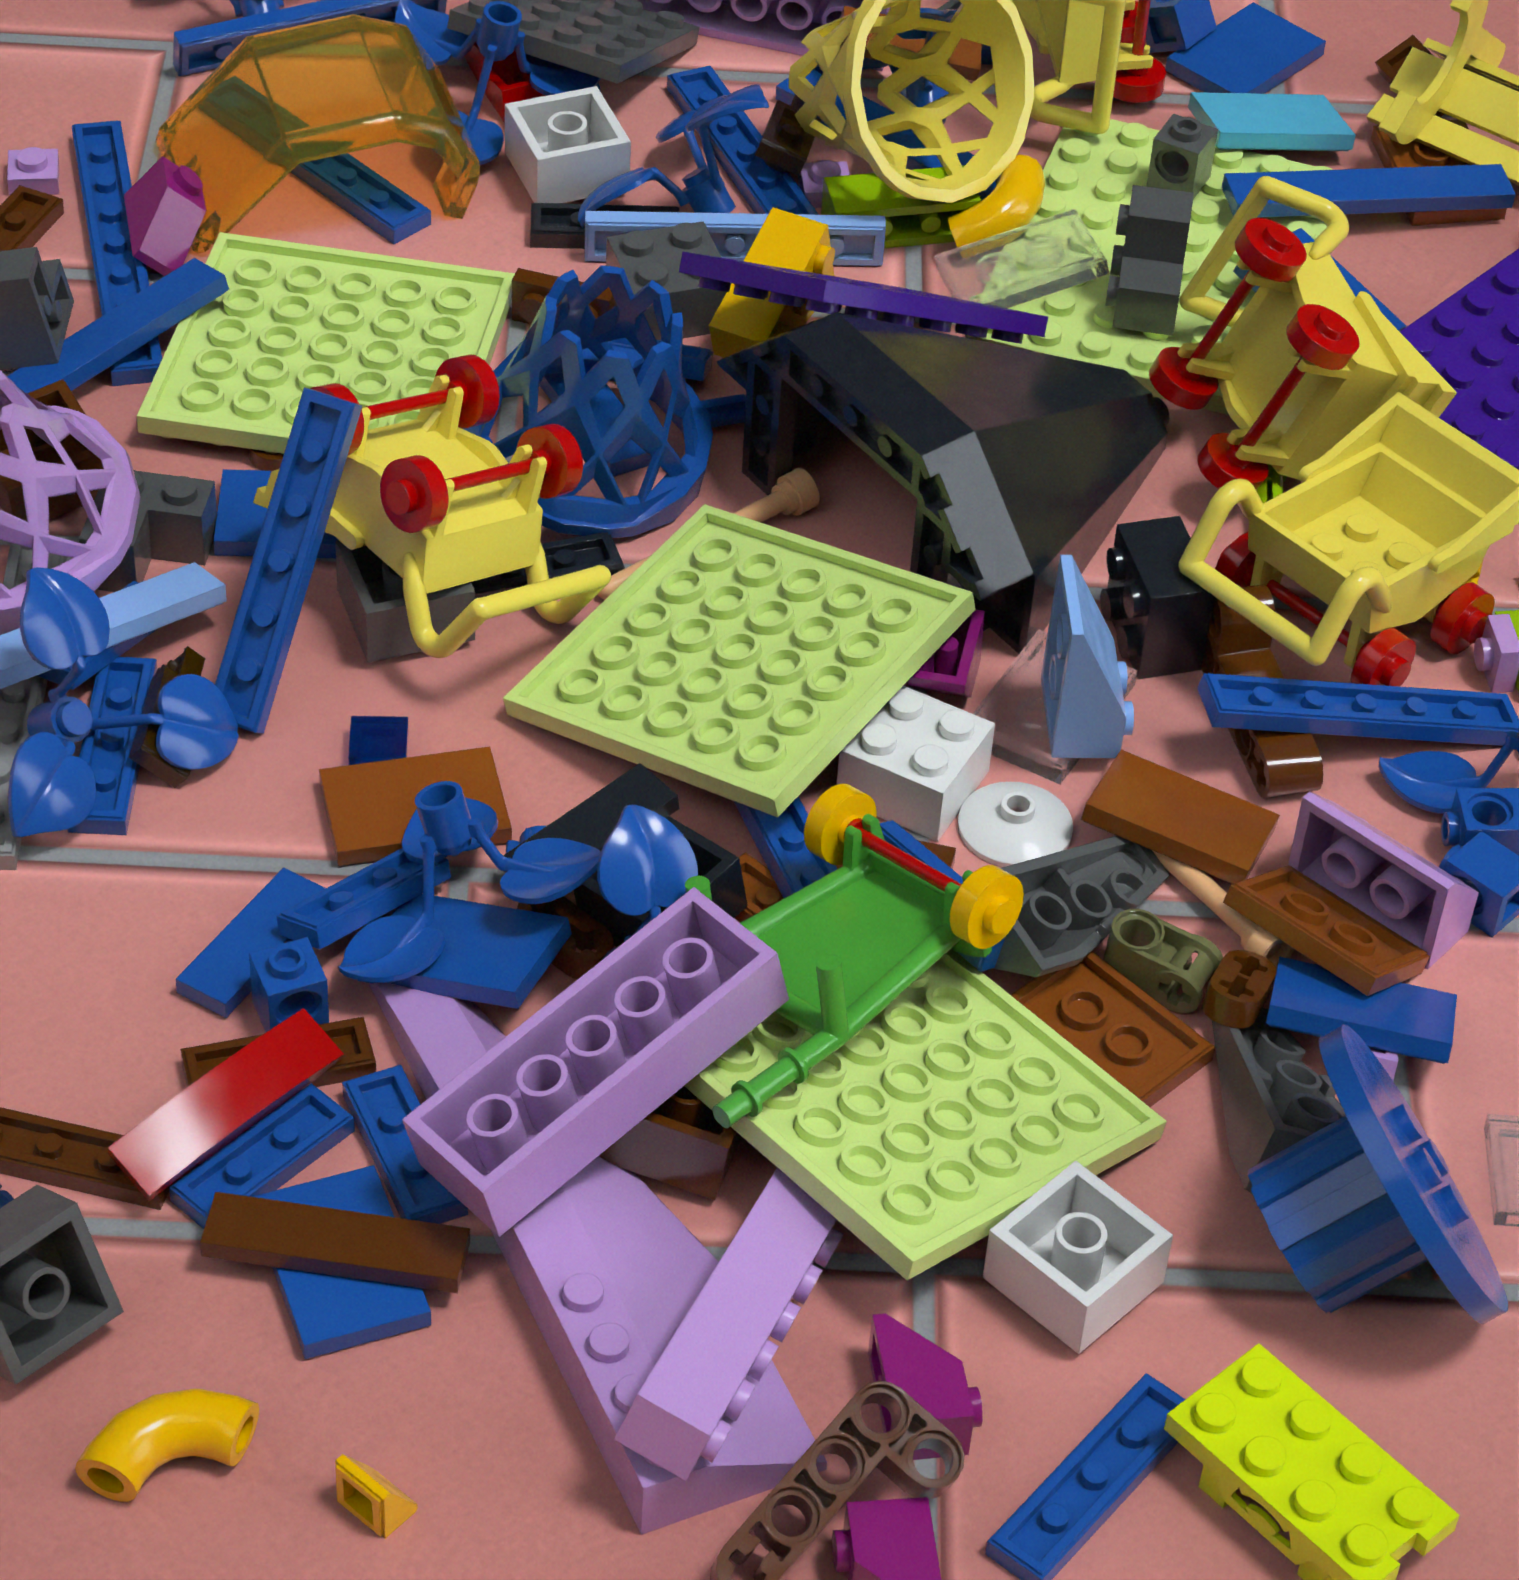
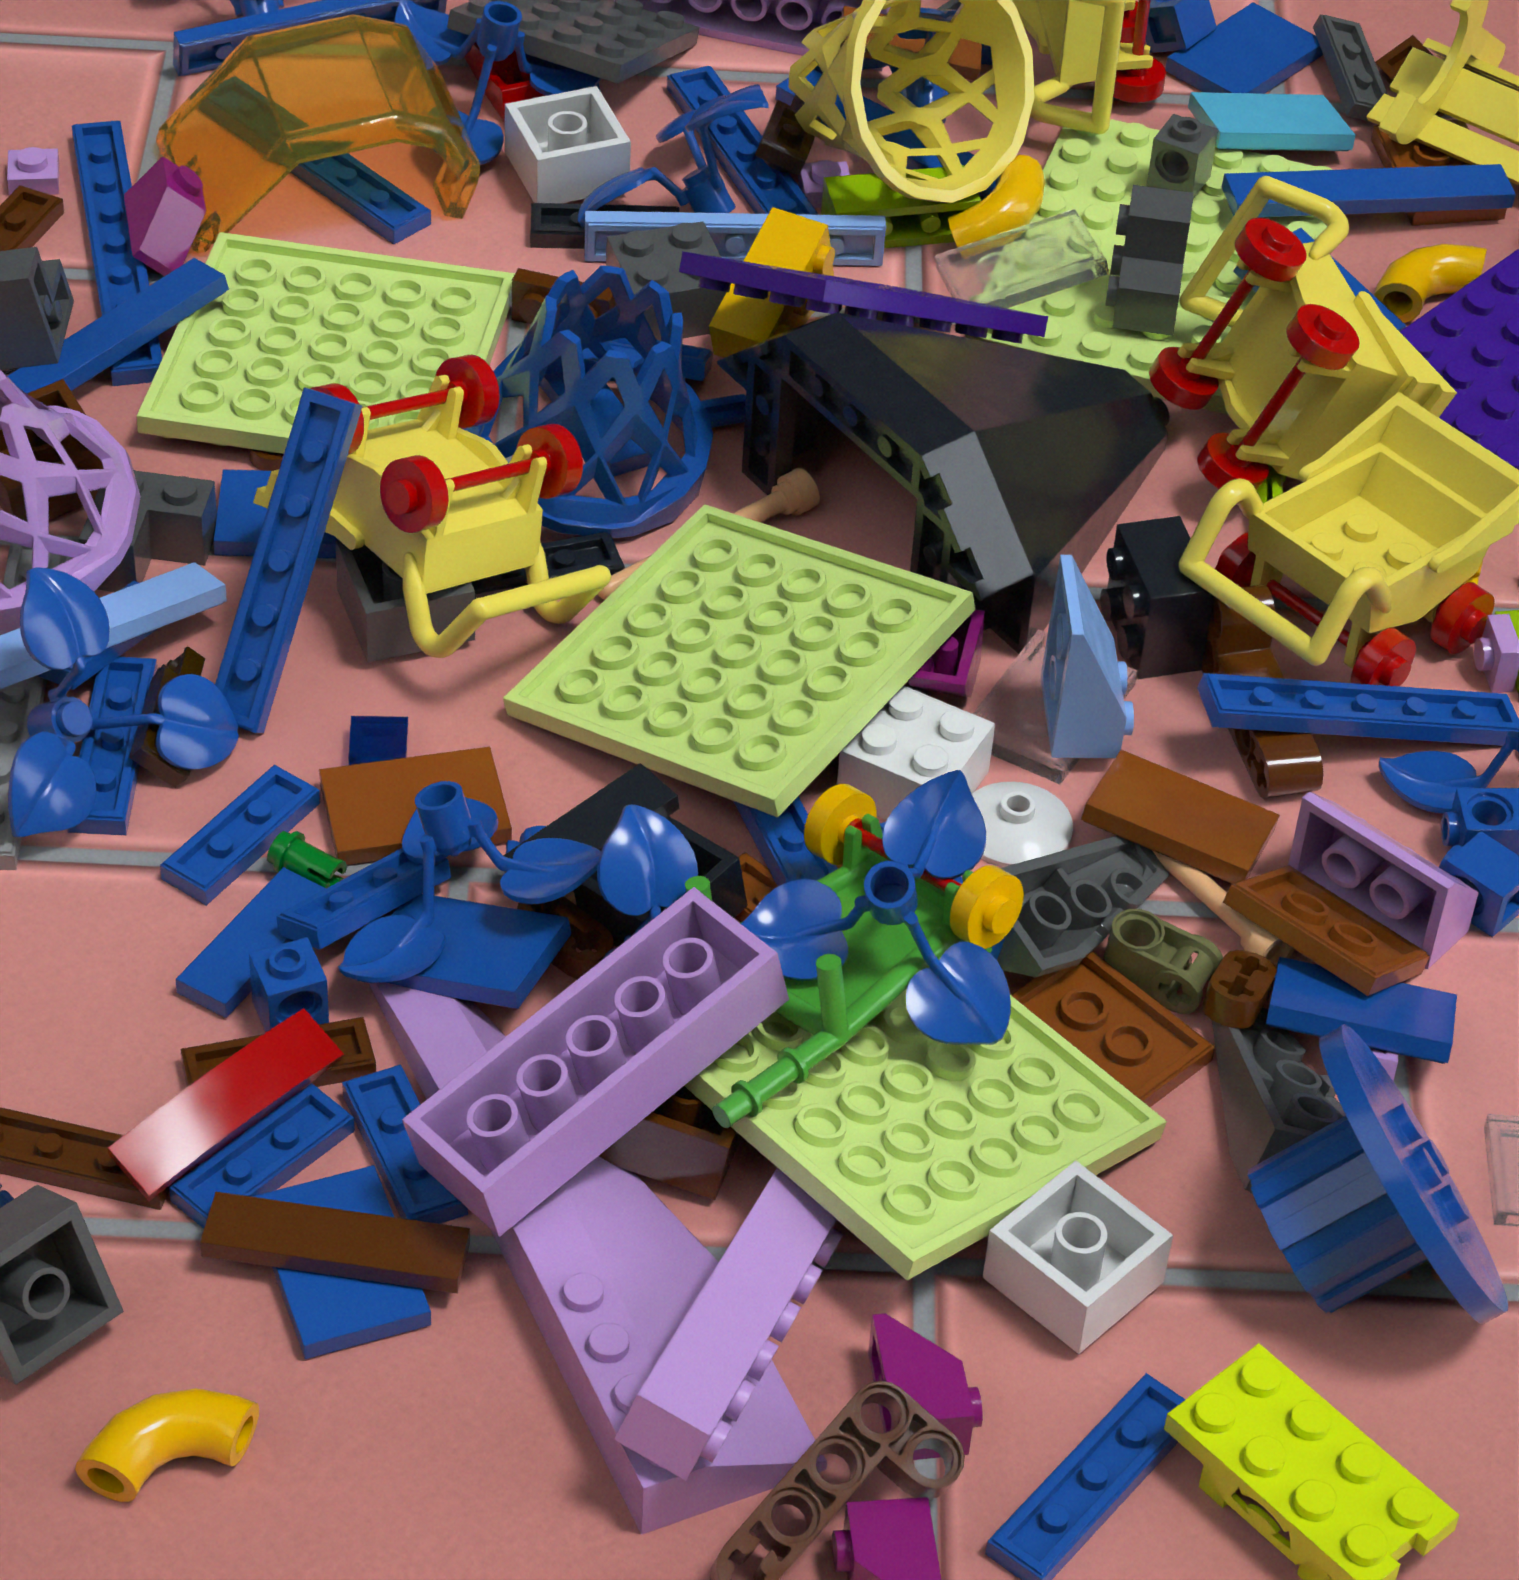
(239, 834): none -> blue tile
(304, 859): none -> green pin
(371, 1496): yellow slope -> none
(932, 830): none -> blue plant
(1350, 64): none -> dark grey tile
(1425, 274): none -> yellow cylinder

